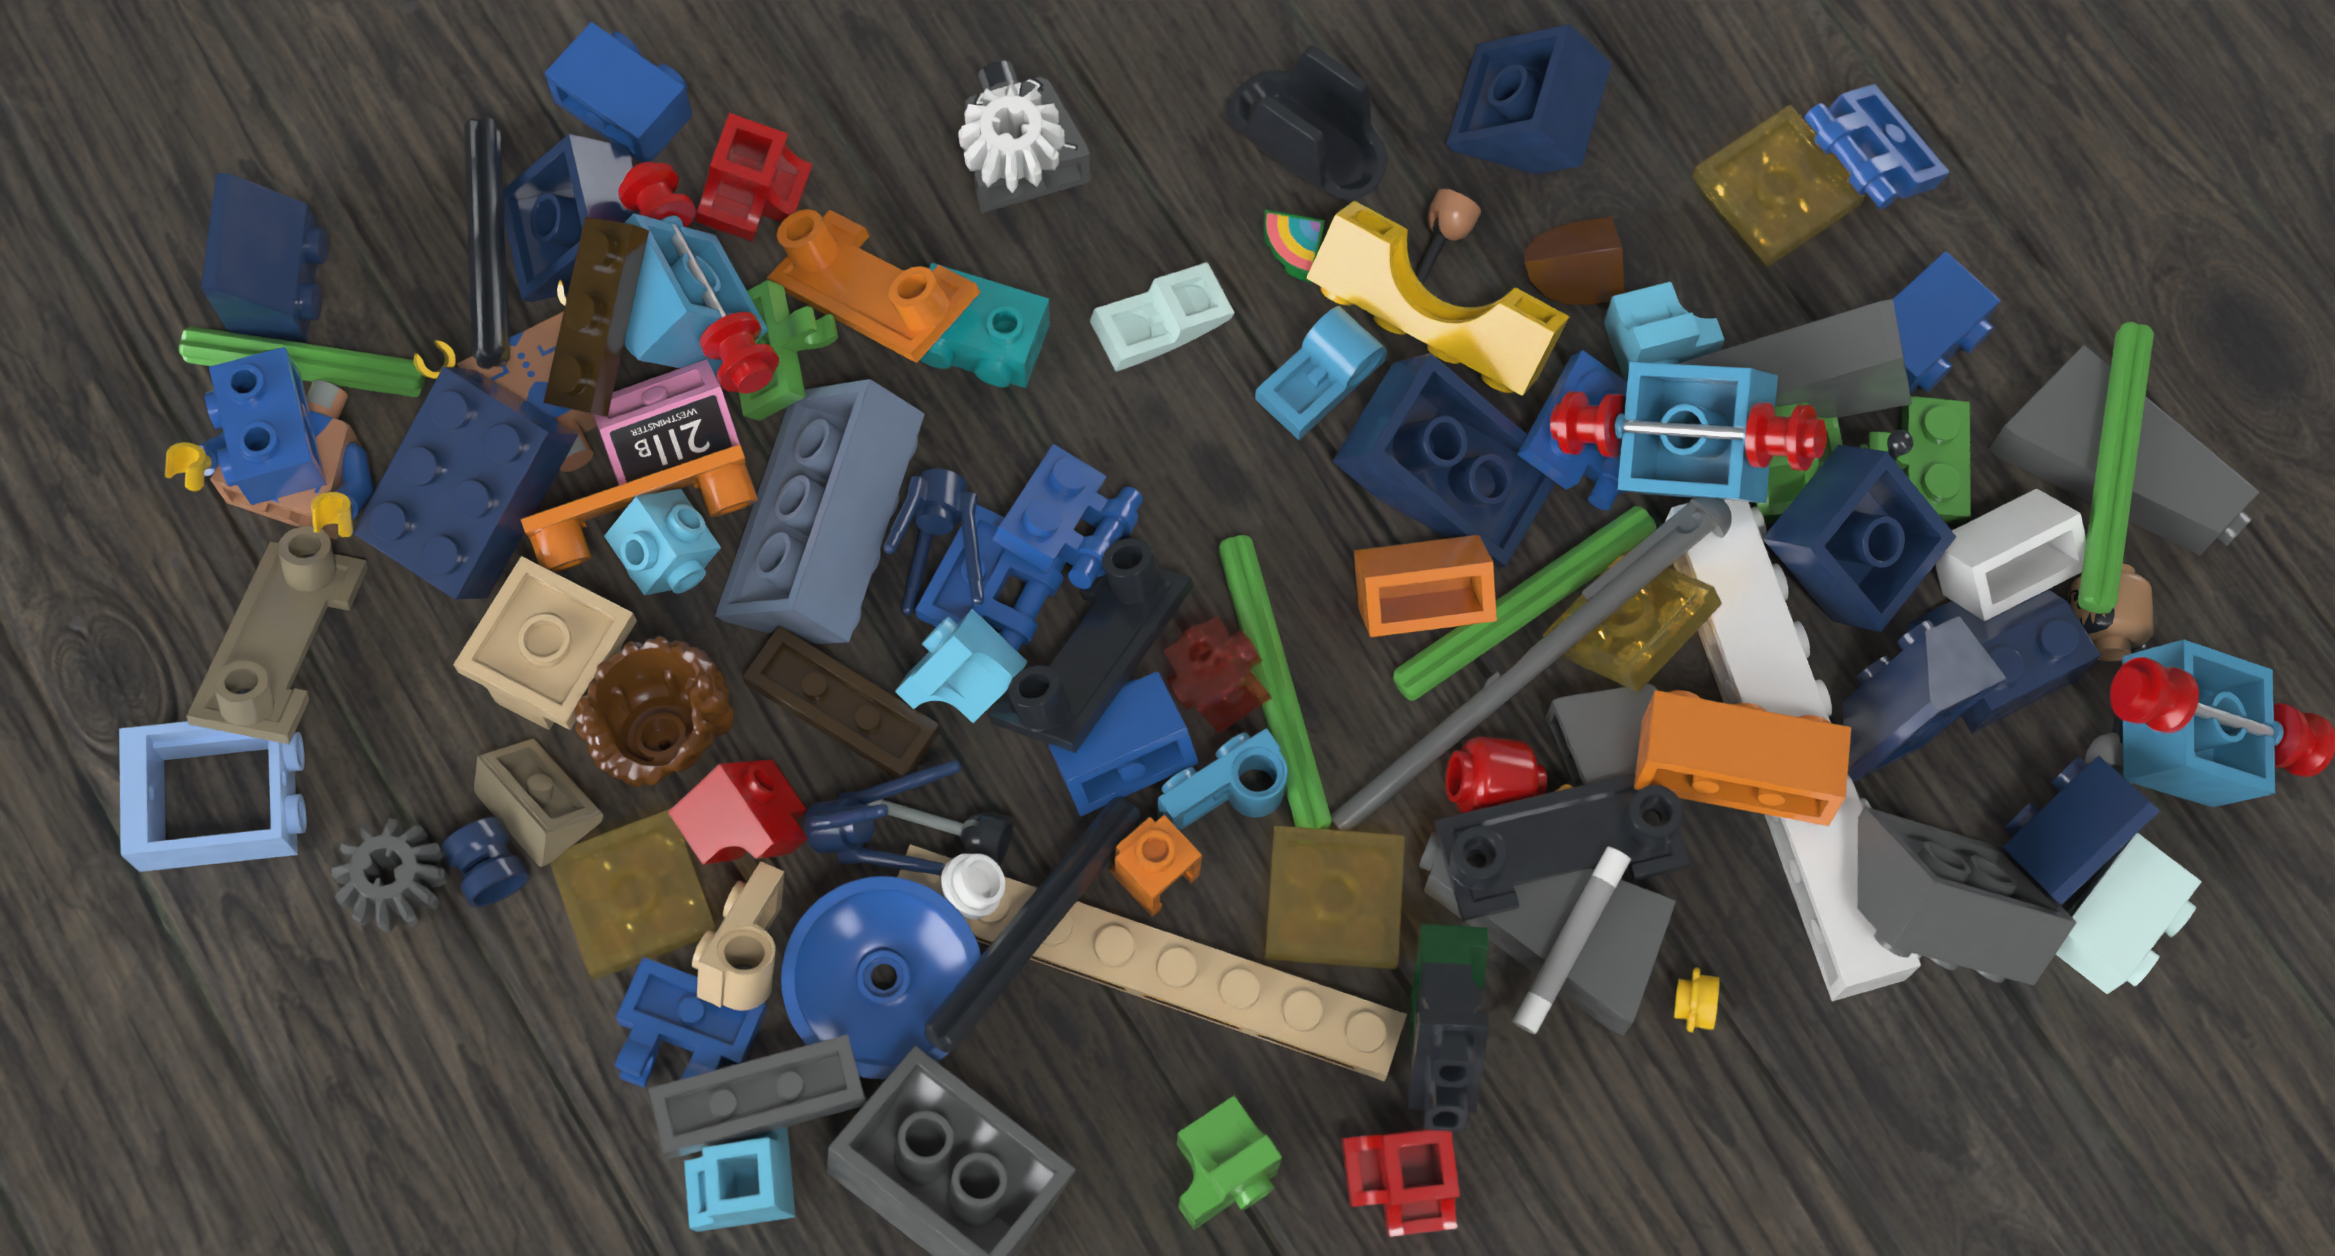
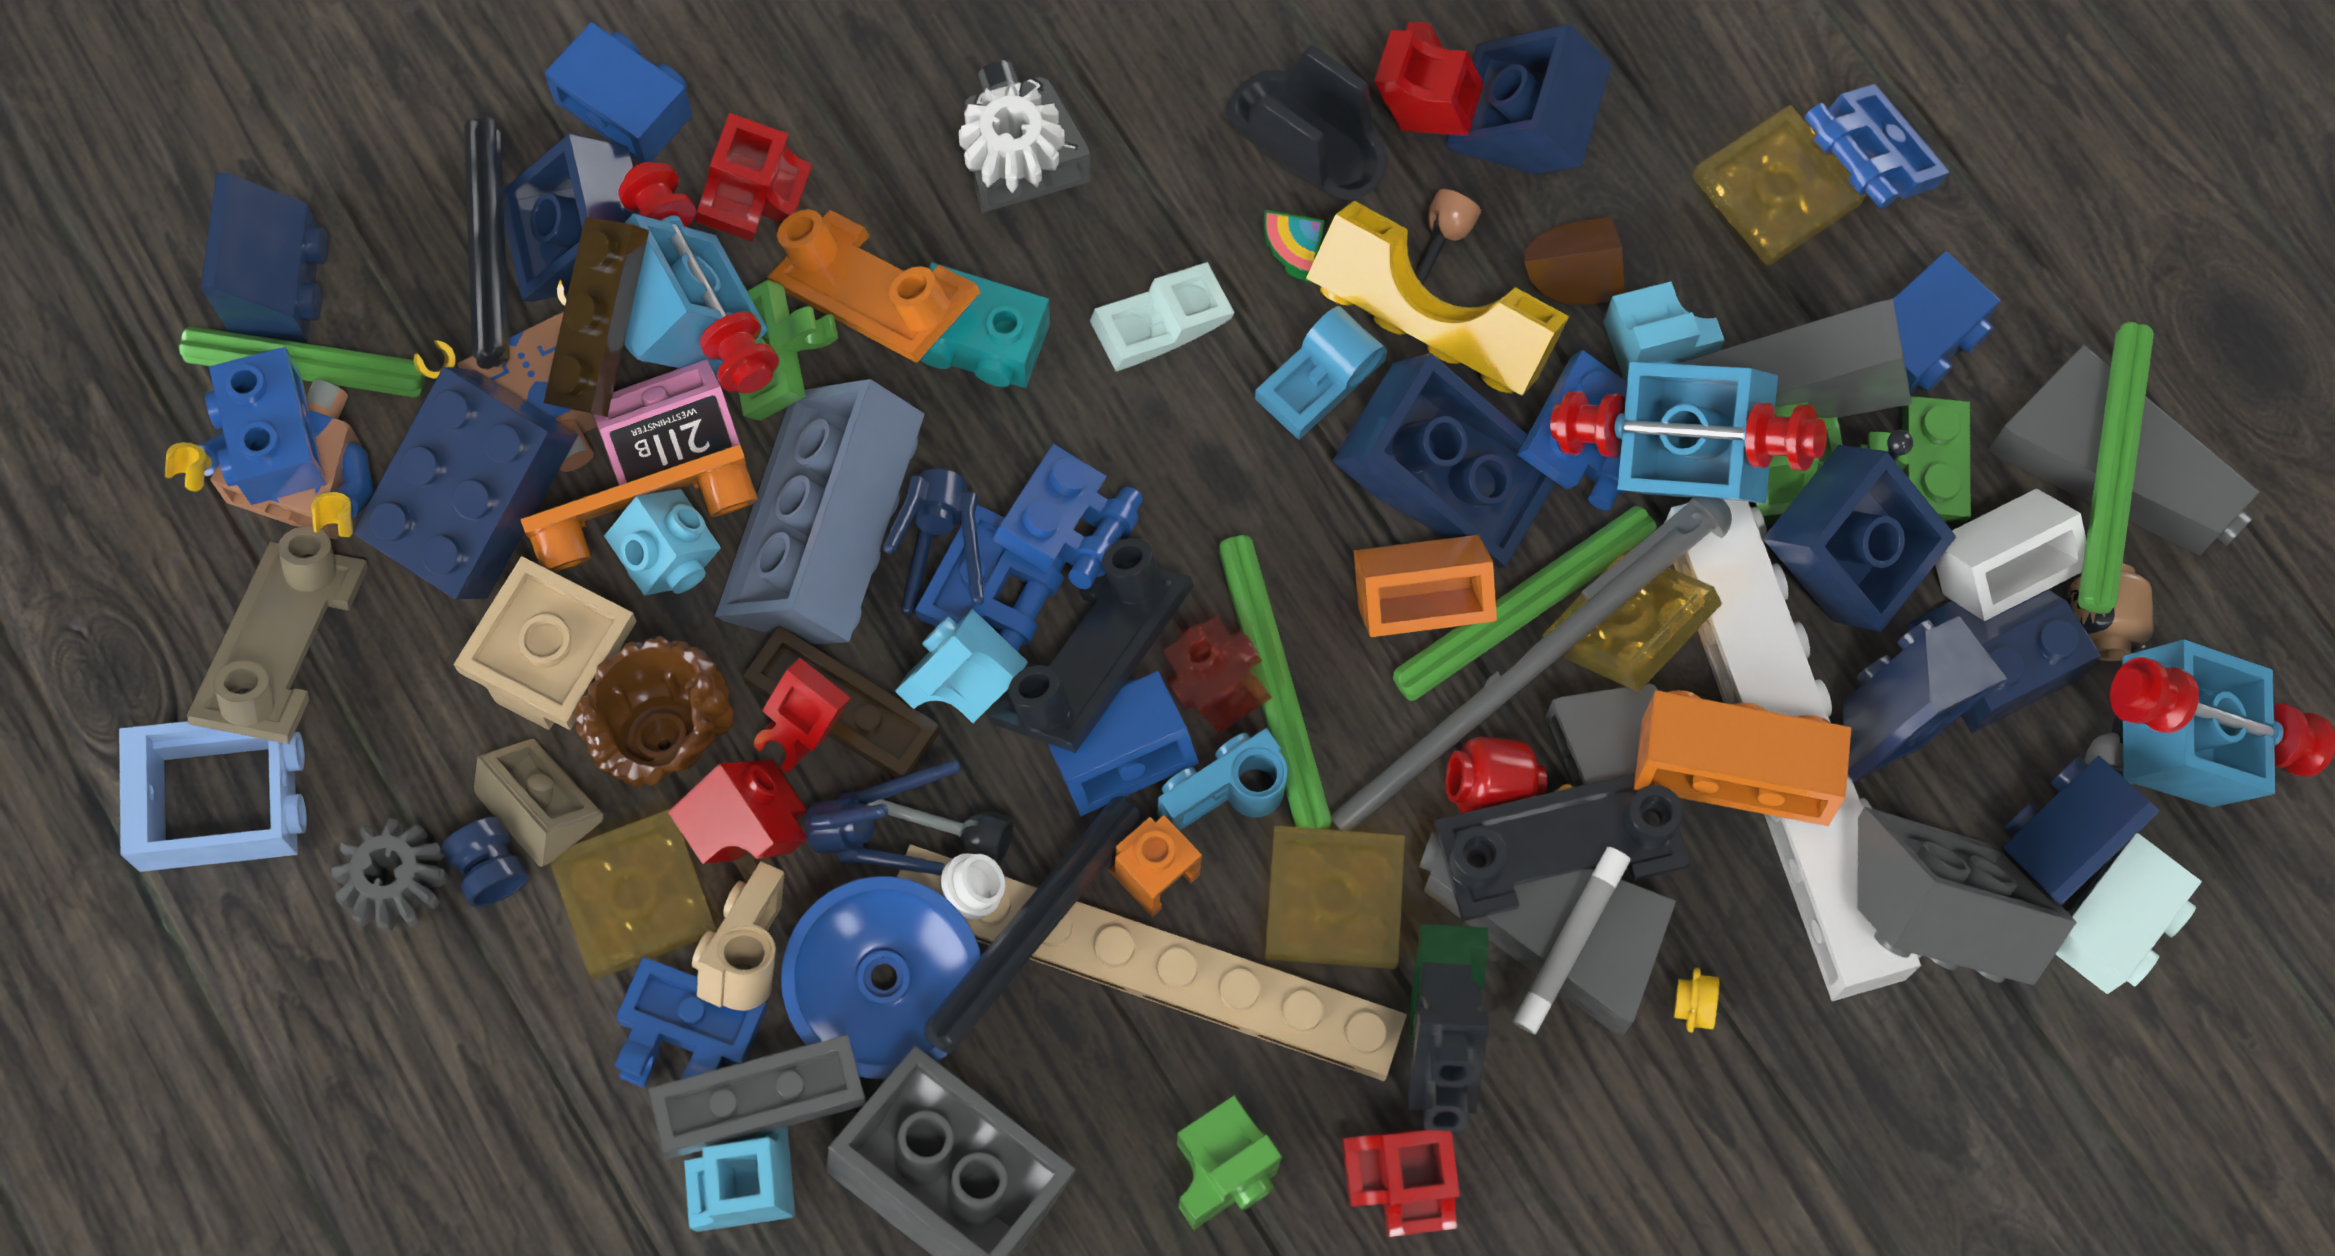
(802, 712): none -> red plate
(1427, 84): none -> red brick

